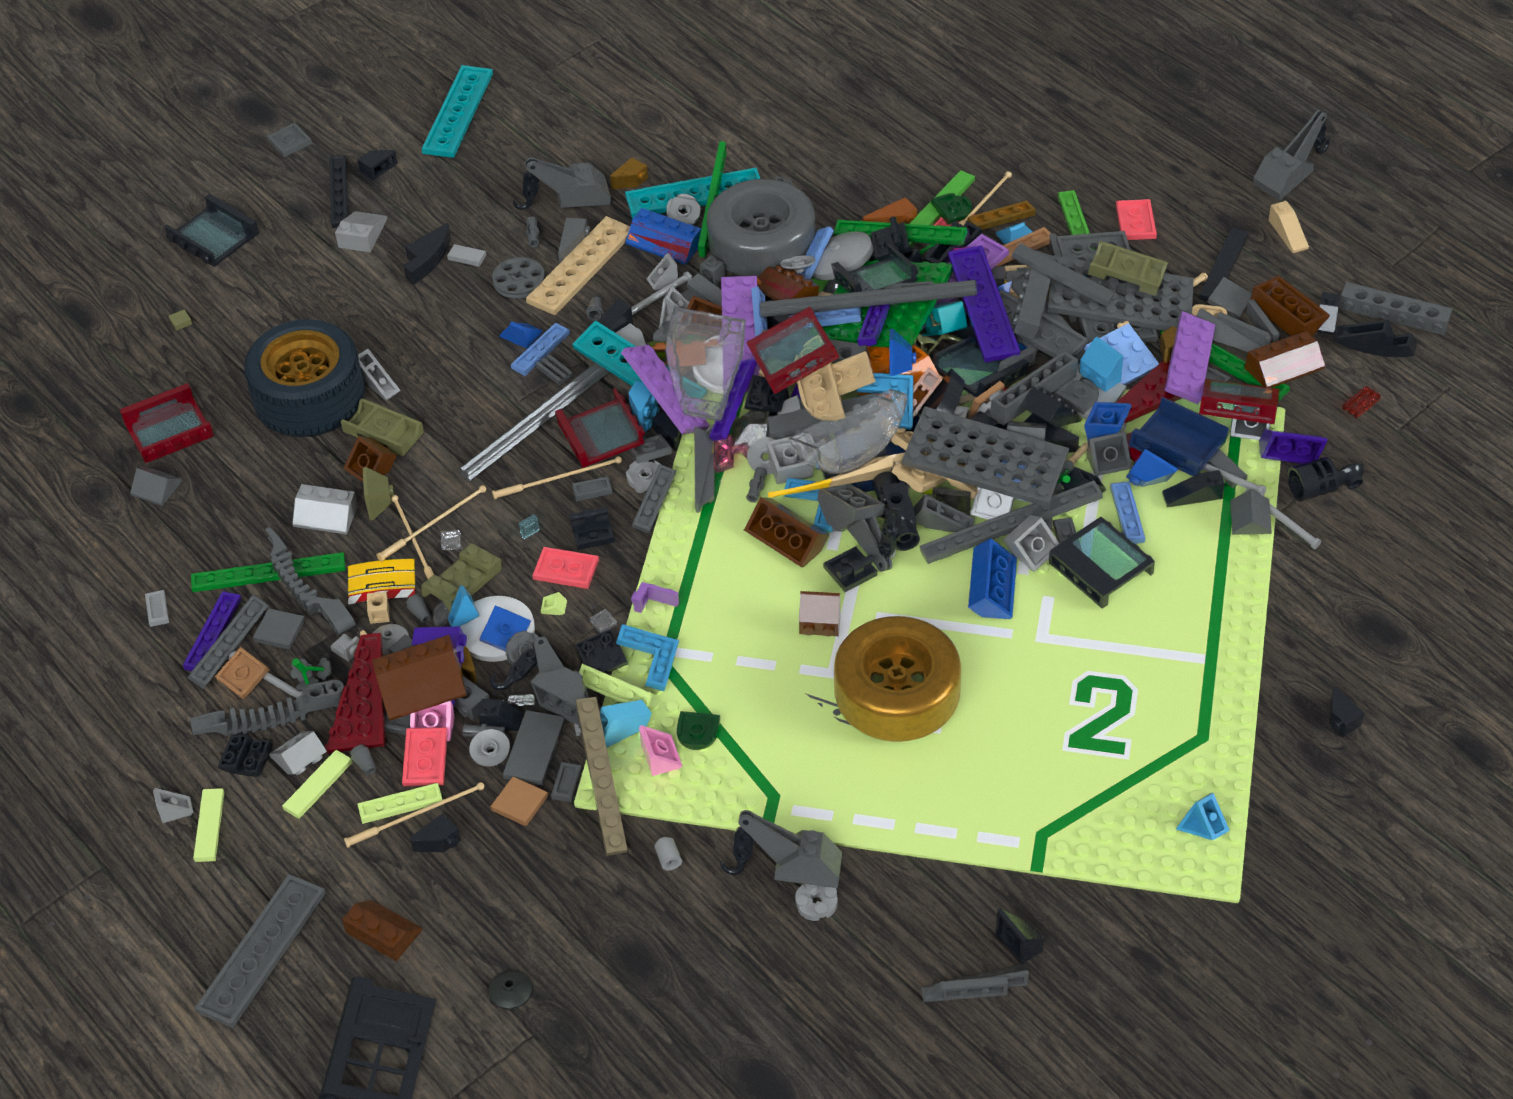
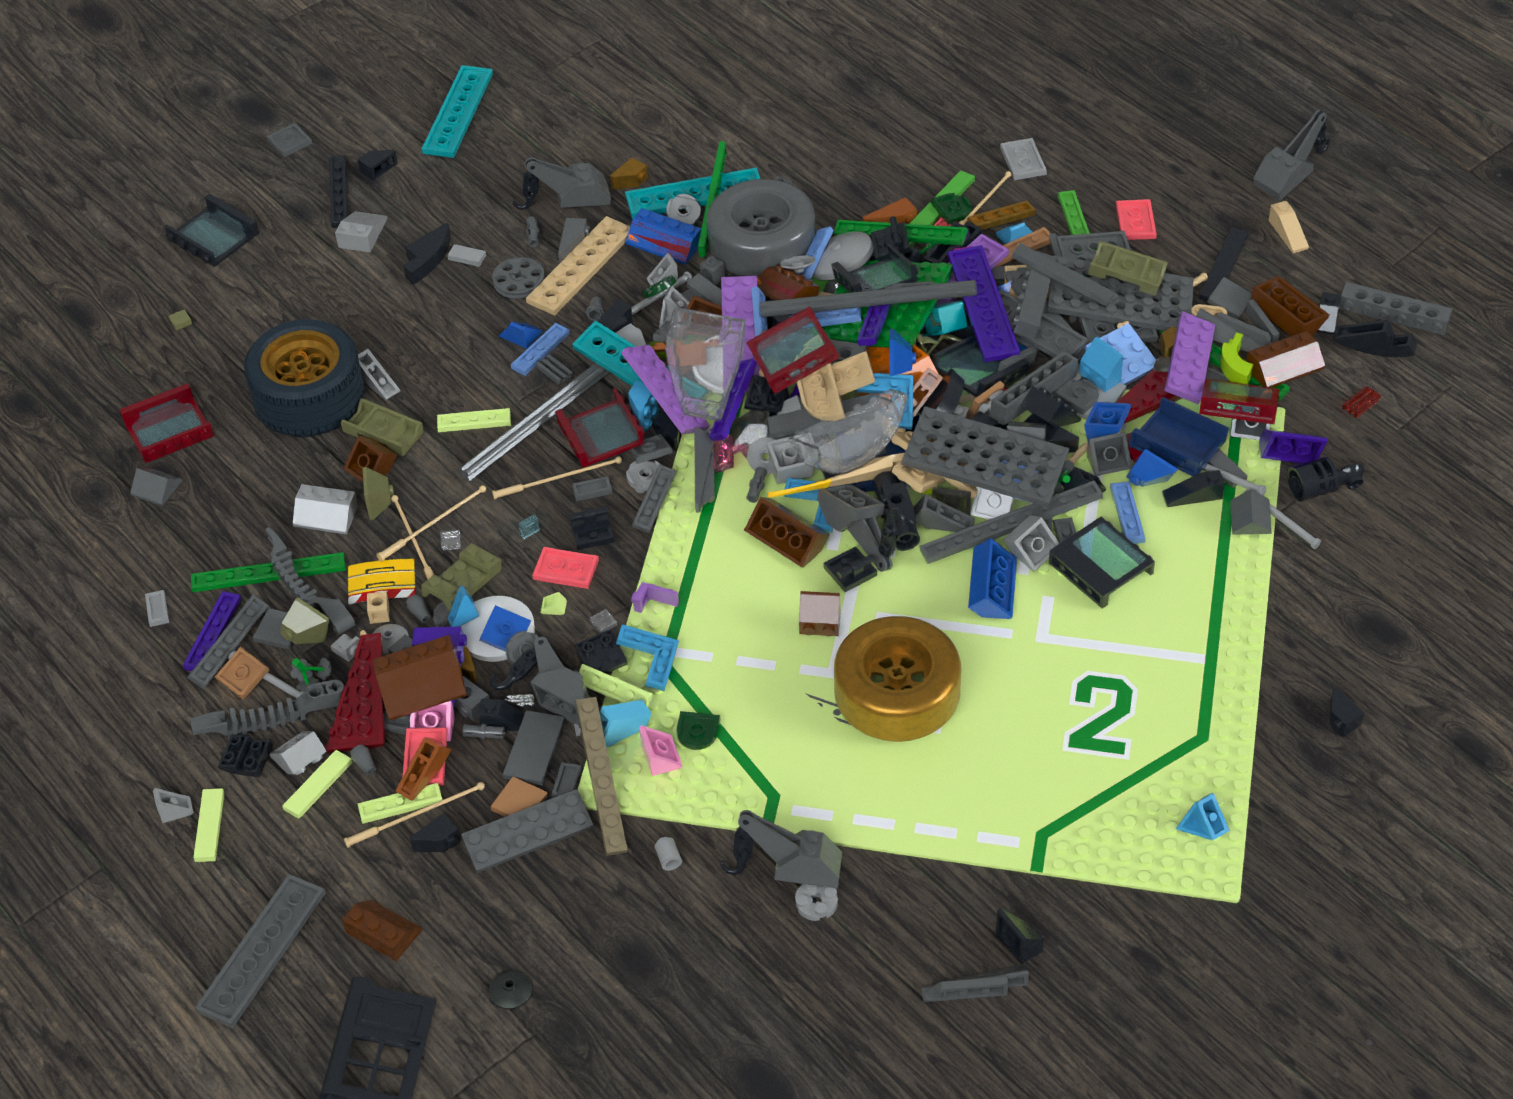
(304, 624): none -> olive slope
(423, 767): none -> dark orange slope
(474, 420): none -> yellowish green tile
(489, 740): light grey dish -> none
(527, 831): none -> dark grey plate
(659, 286): none -> dark green tile
(1023, 159): none -> light grey tile
(1162, 364): none -> clear smoke tile
(1232, 365): none -> lime arch

